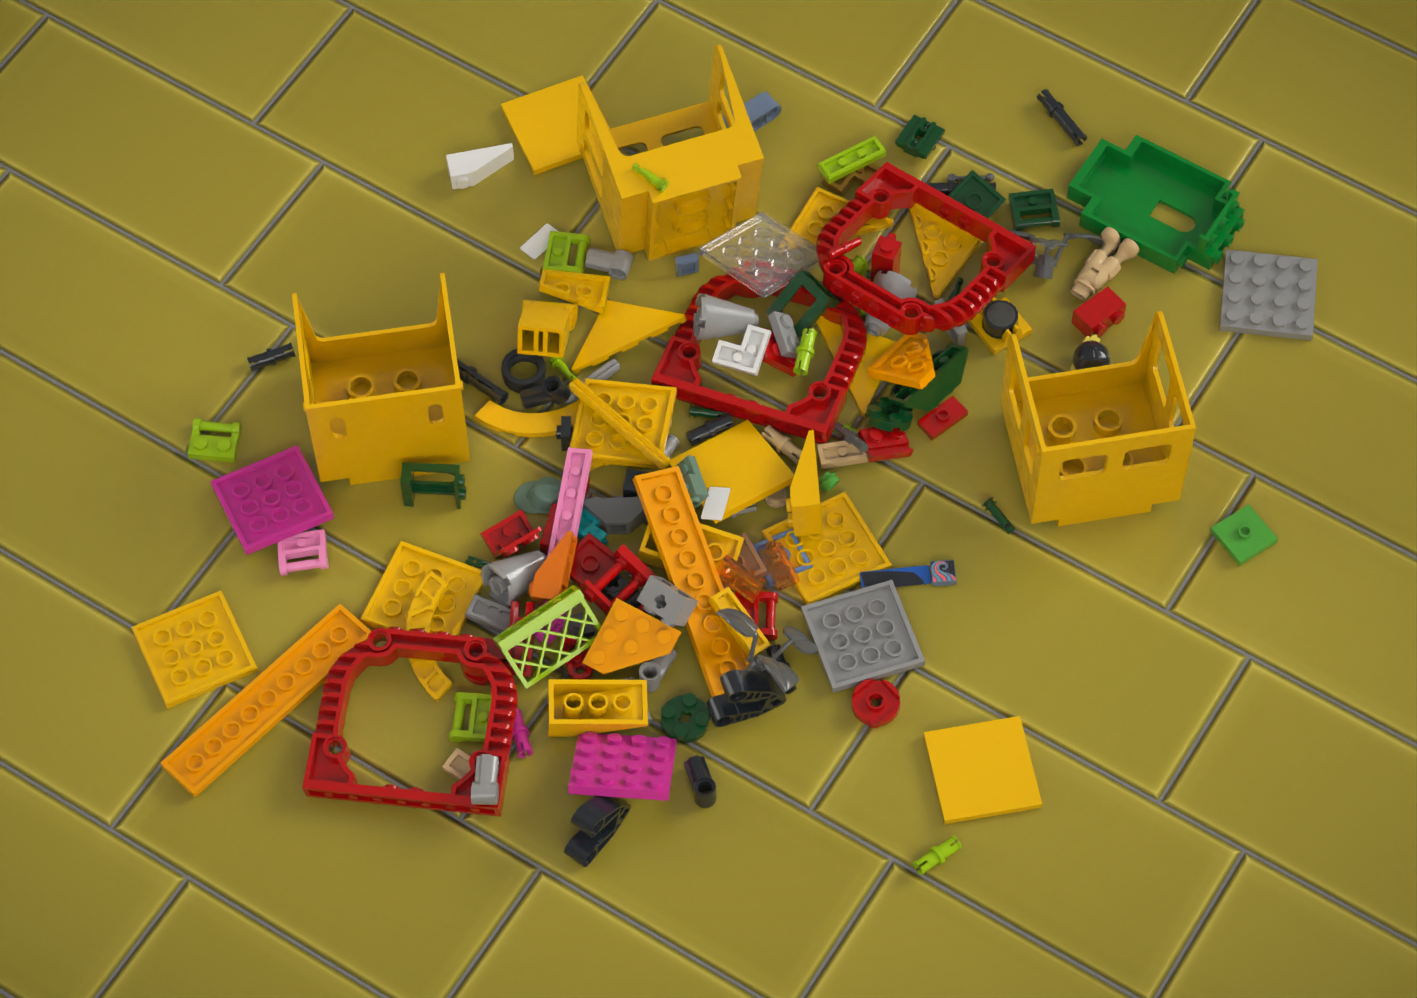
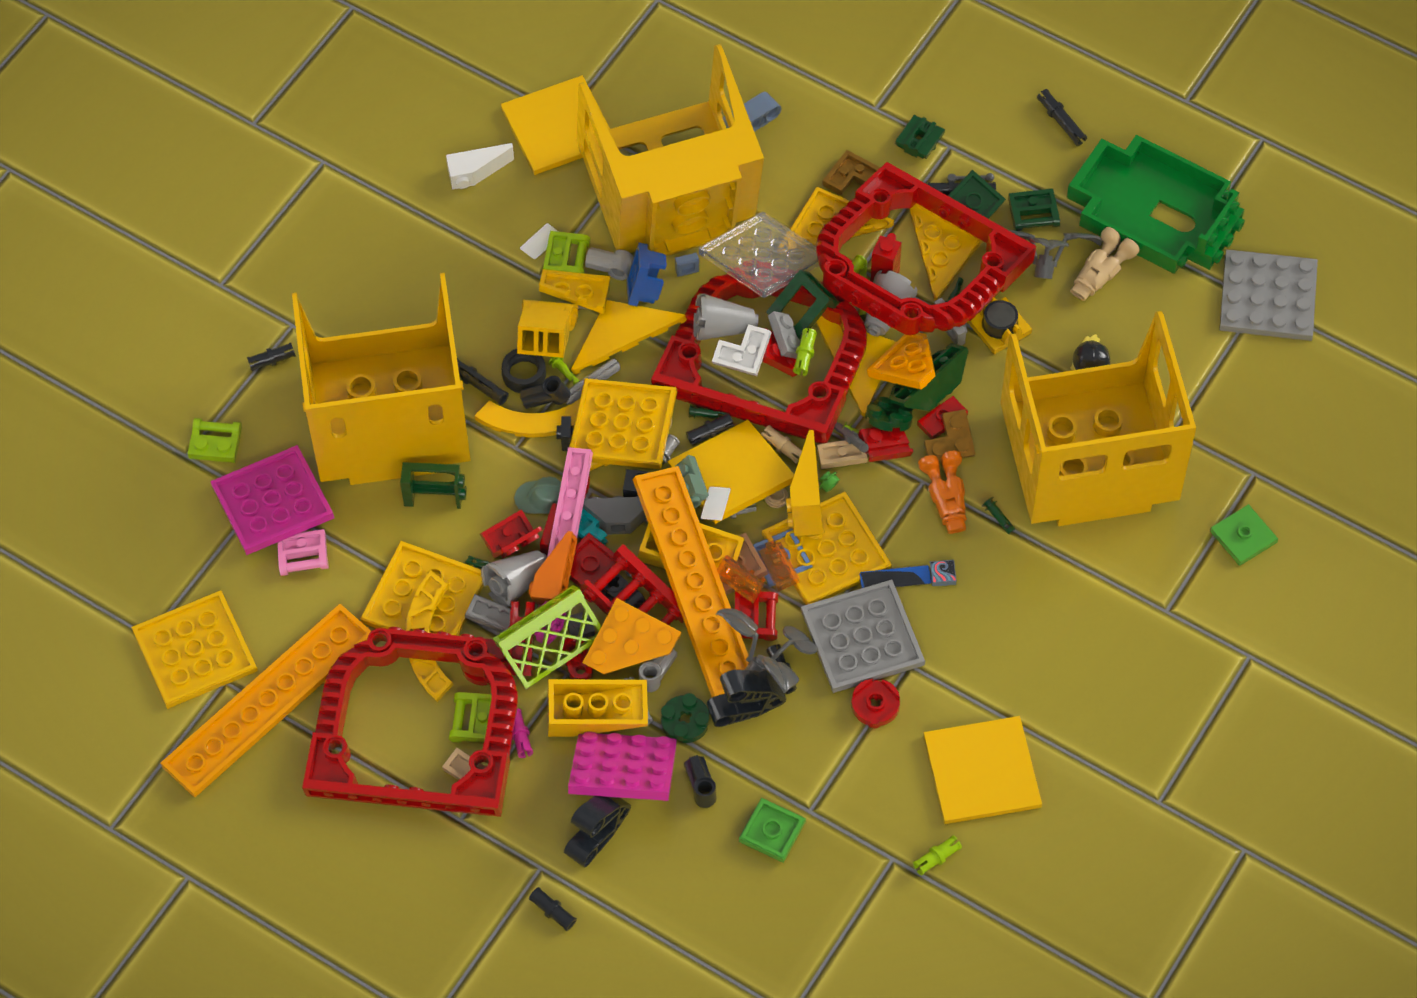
(485, 788): light grey piece -> none
(552, 909): none -> black pin
(619, 424): yellow axle -> none
(642, 279): none -> blue panel
(653, 179): lime piece -> none
(667, 601): light grey brick -> none
(727, 599): yellow tile -> none
(772, 830): none -> bright green plate
(844, 248): red piece -> none
(851, 159): lime tile -> none
(946, 494): none -> orange piece
(957, 436): none -> pearl gold plate
(1099, 313): red brick -> none

